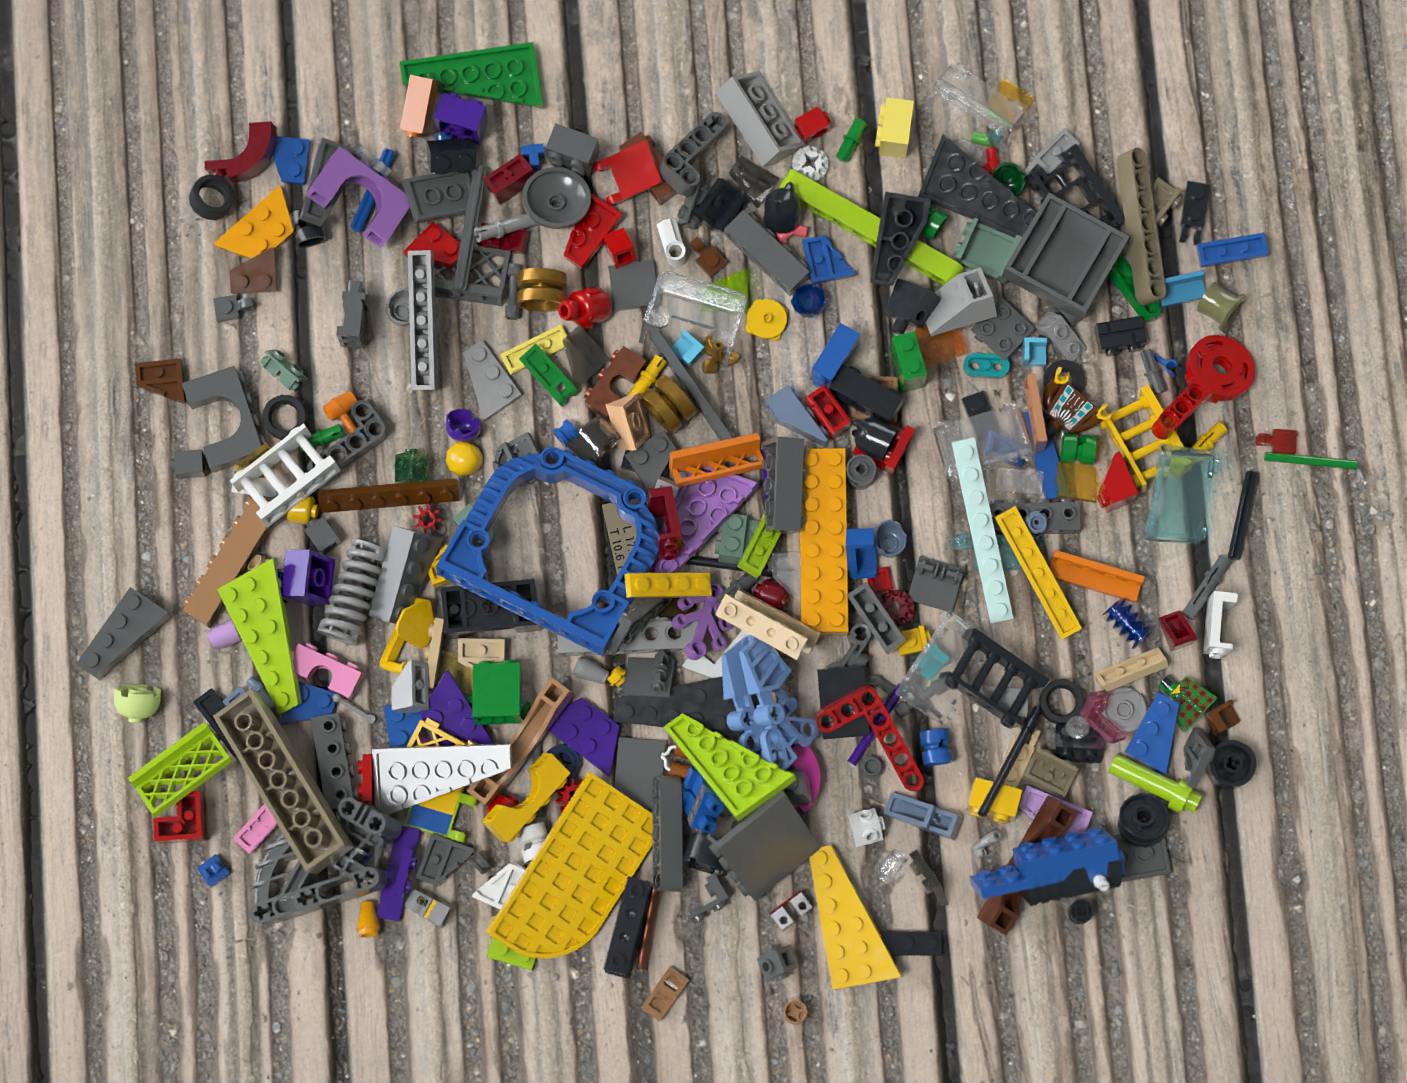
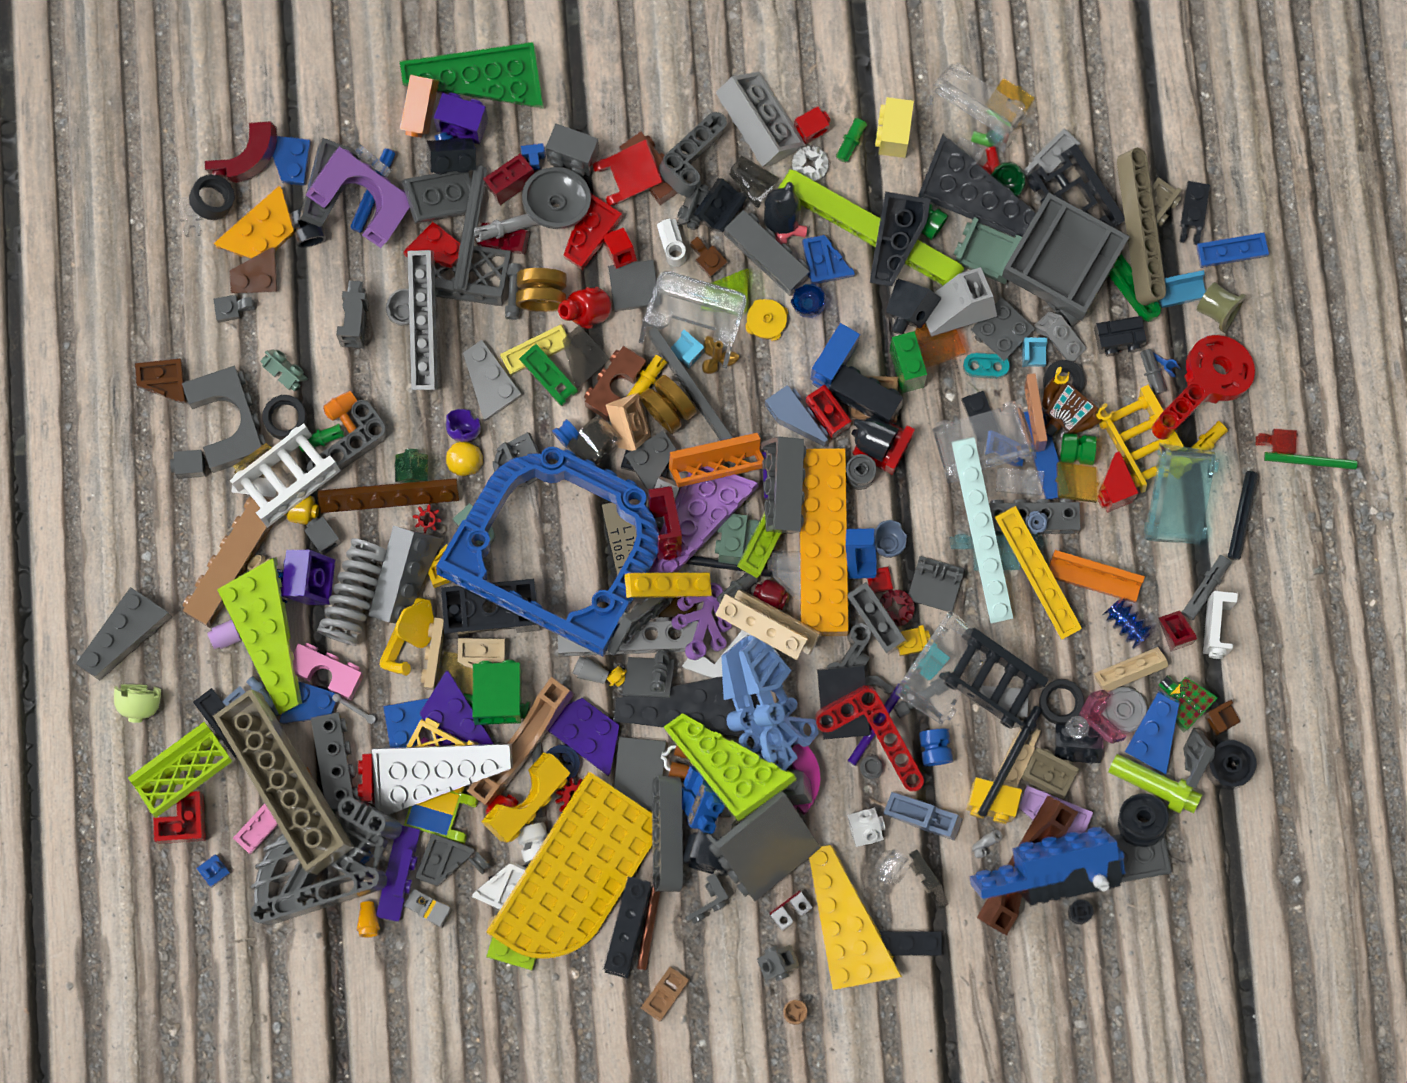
(411, 689): light grey slope -> none

